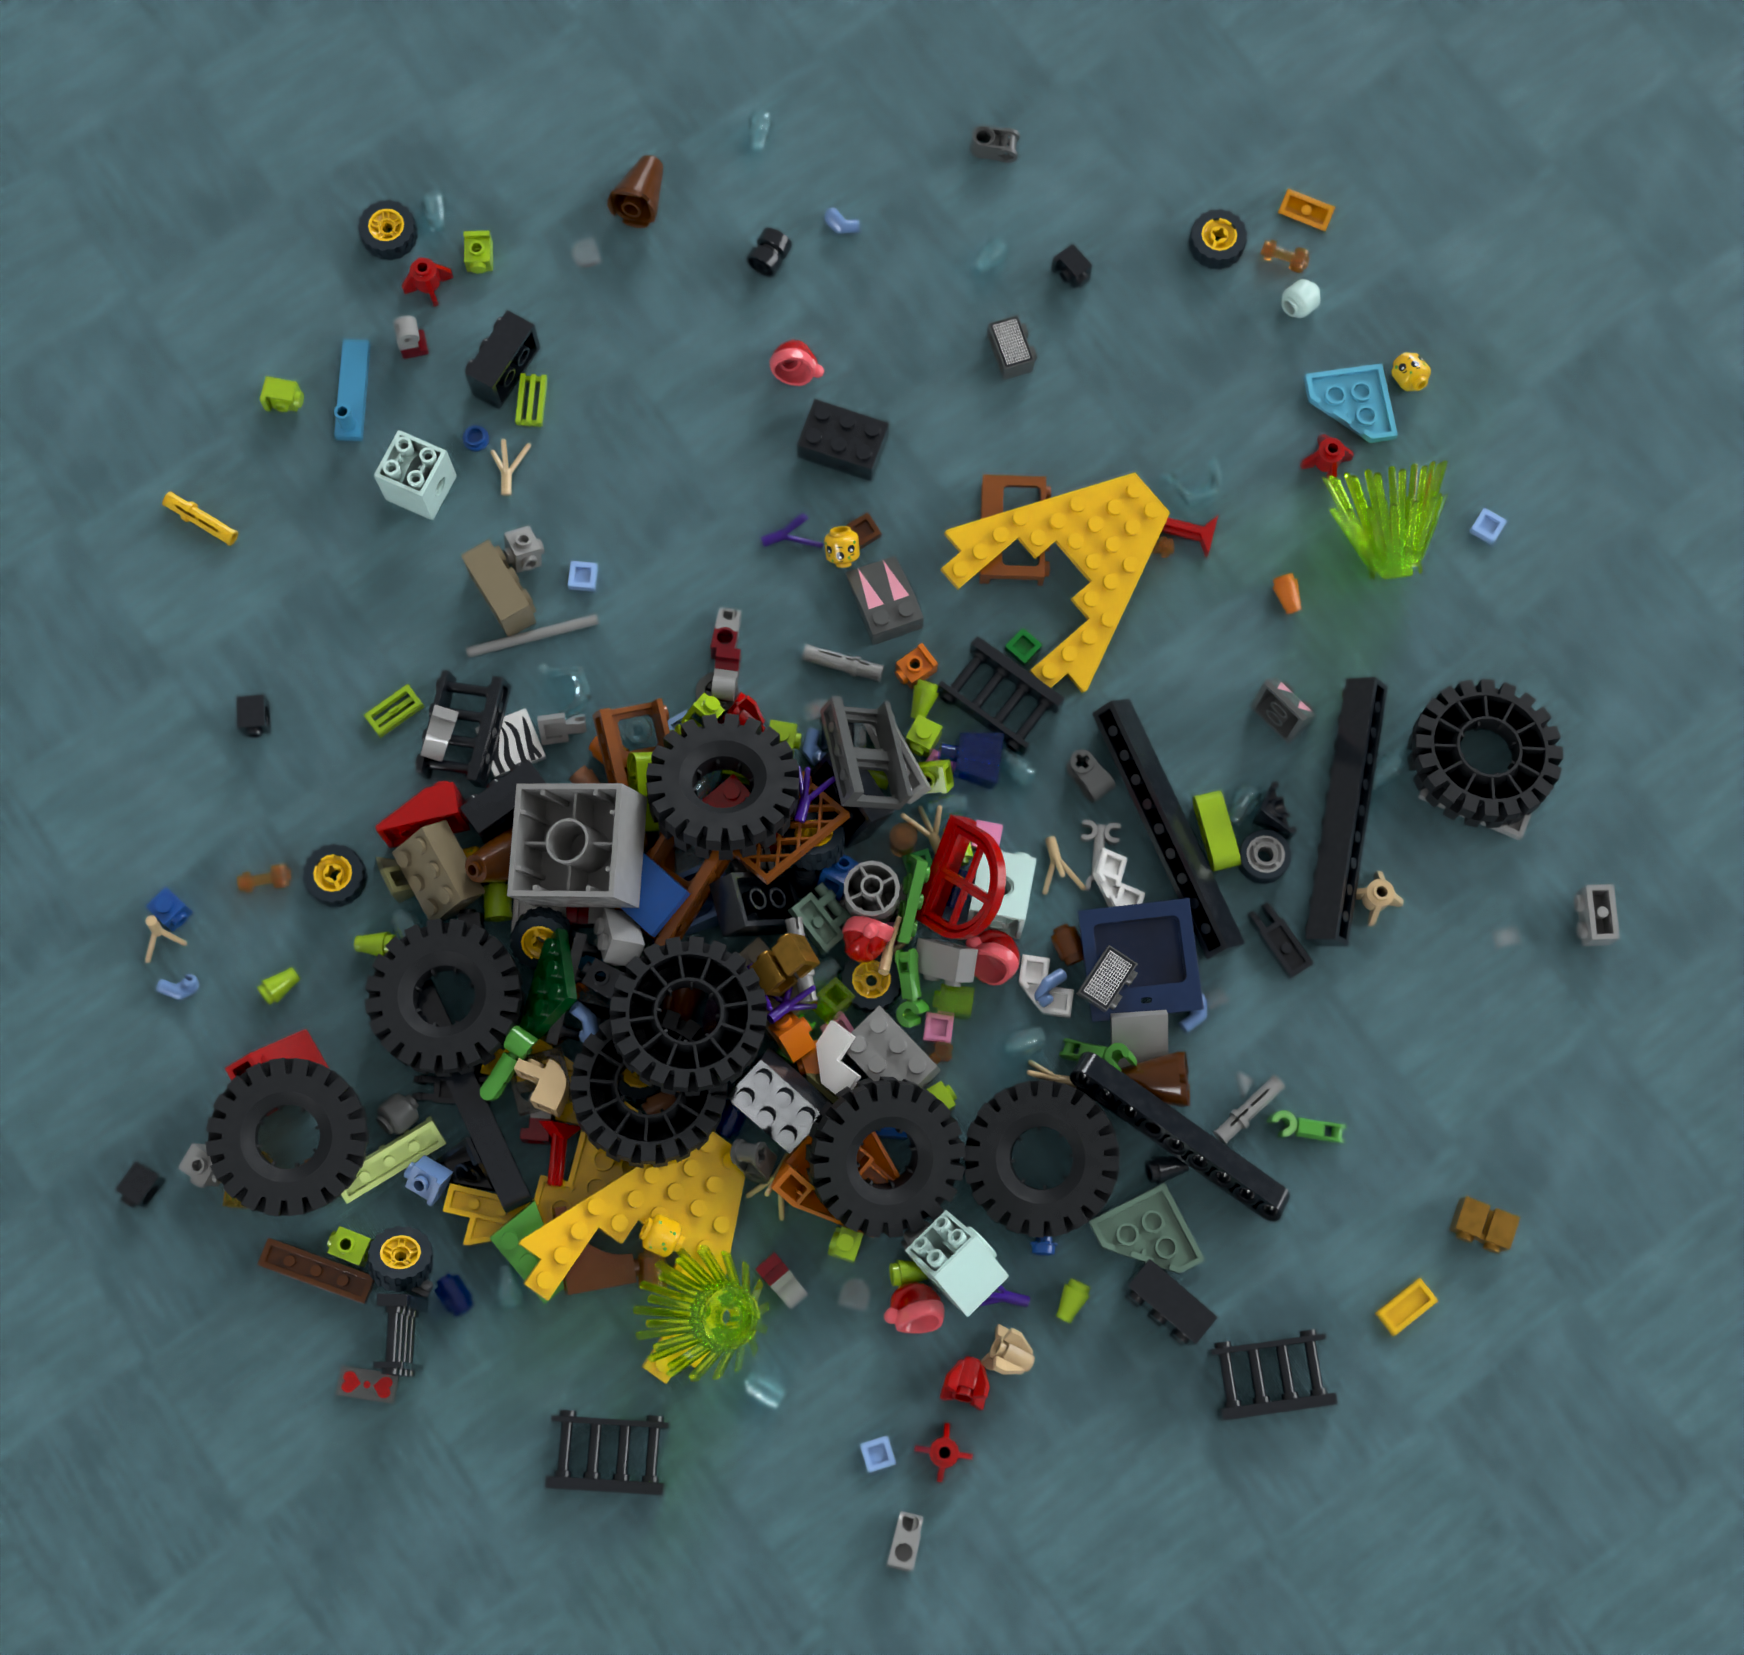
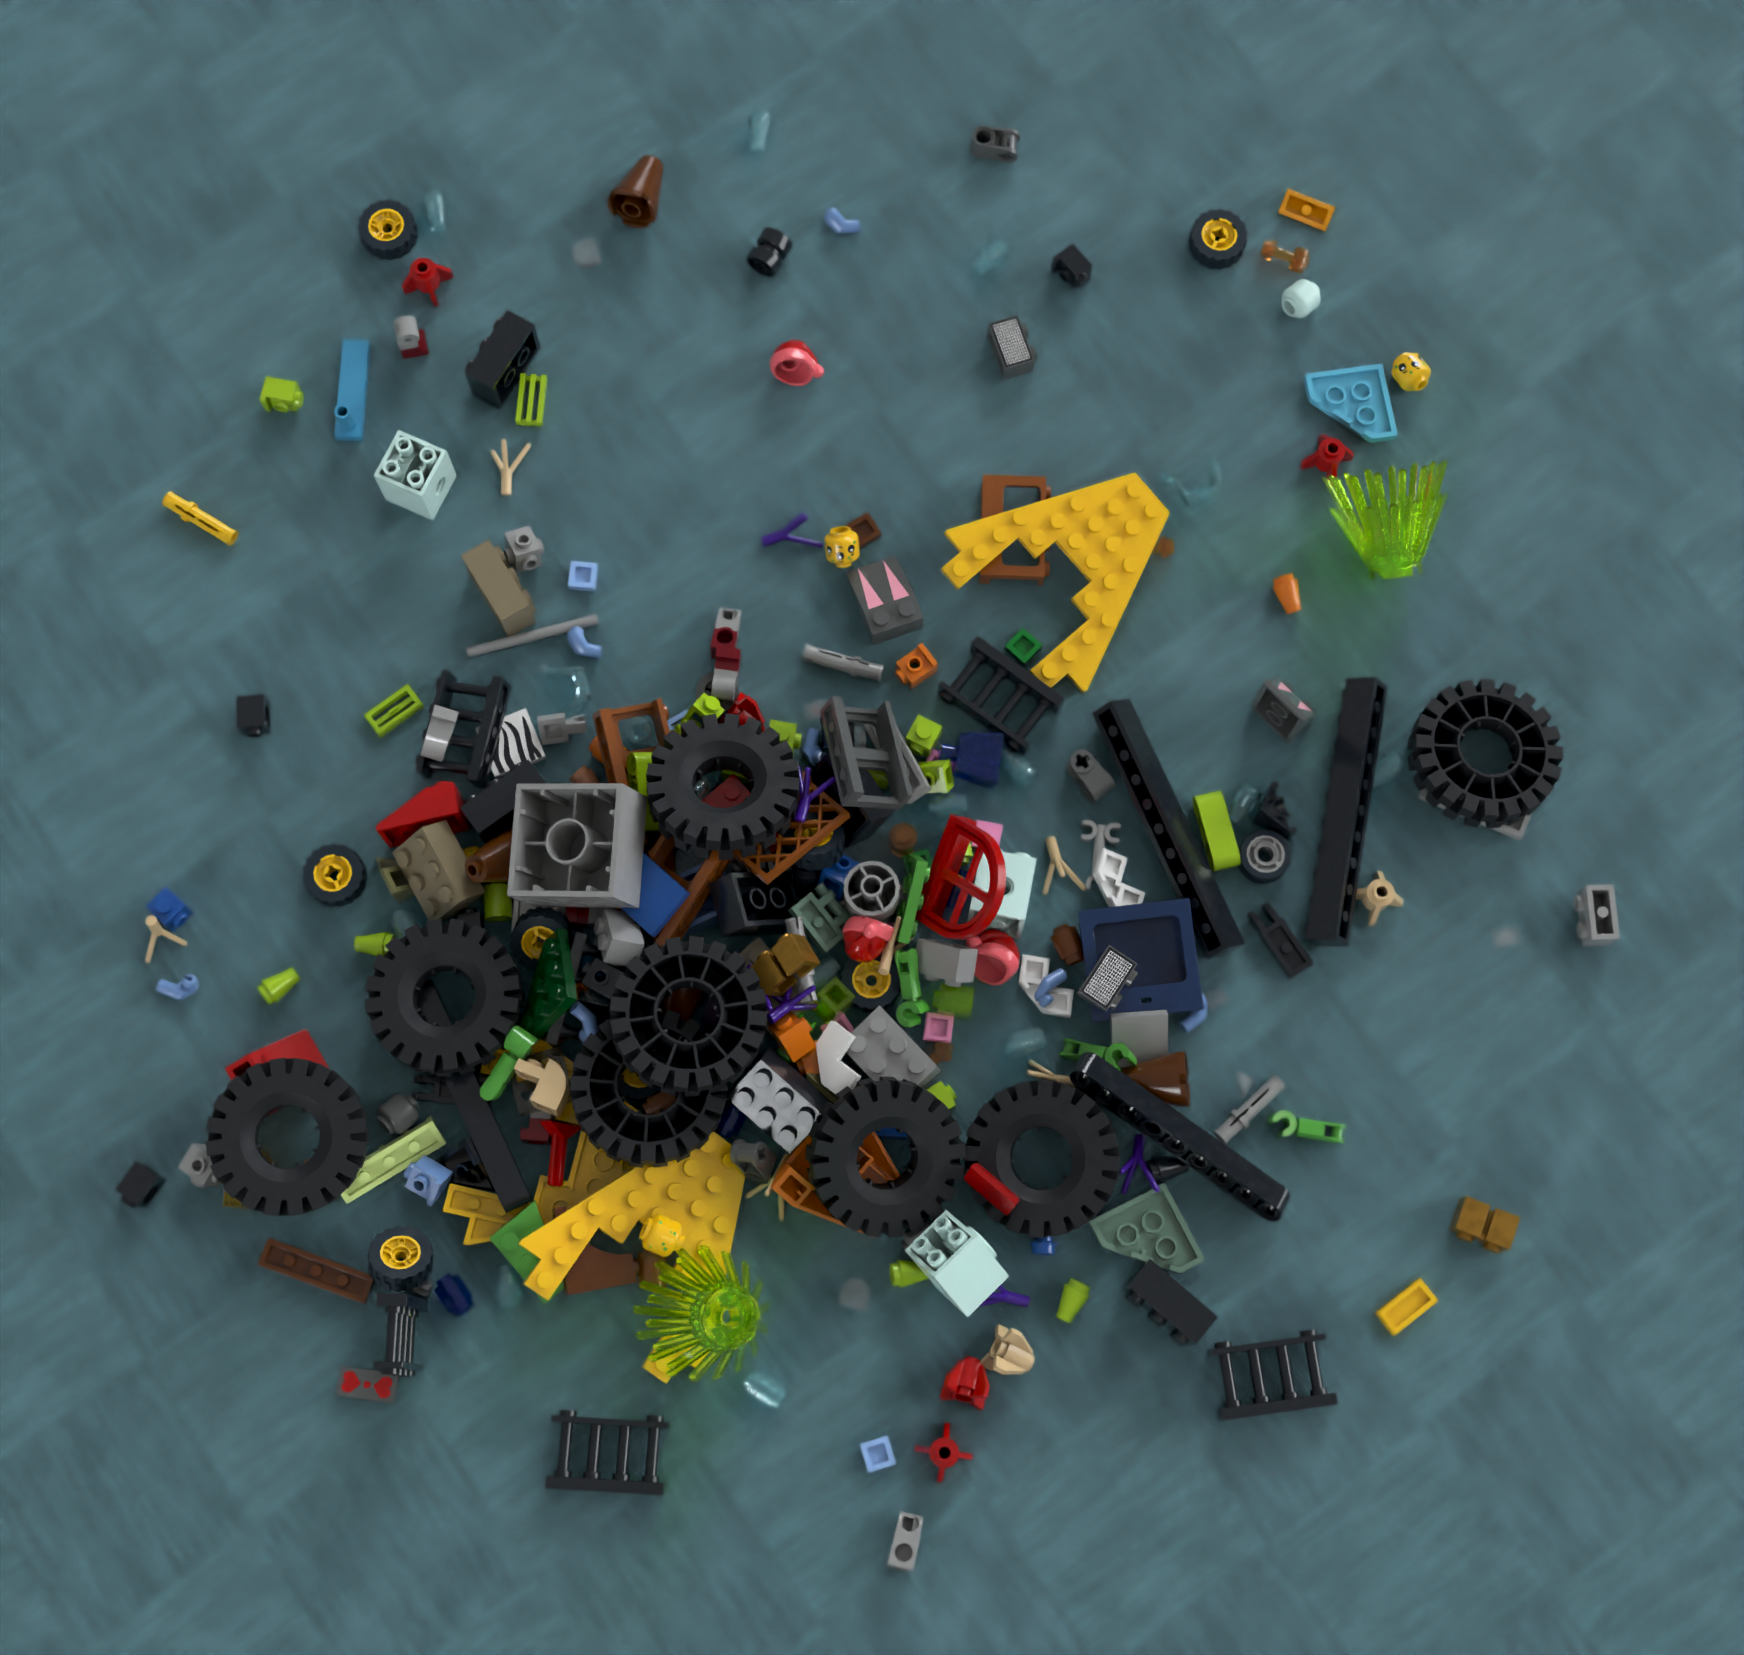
(279, 876): clear orange bar -> none
(349, 1246): lime brick -> none
(475, 438): blue plate -> none
(478, 251): lime brick -> none
(580, 646): none -> medium blue arm
(781, 1280): leg -> none
(843, 440): black brick -> none
(845, 1244): lime brick -> none
(915, 1309): coral piece -> none
(923, 698): lime cone -> none
(930, 833): tan plant -> none
(991, 1188): none -> red slope
(1137, 1158): none -> dark purple plant
(1191, 531): red piece -> none
(1488, 526): light blue tile -> none

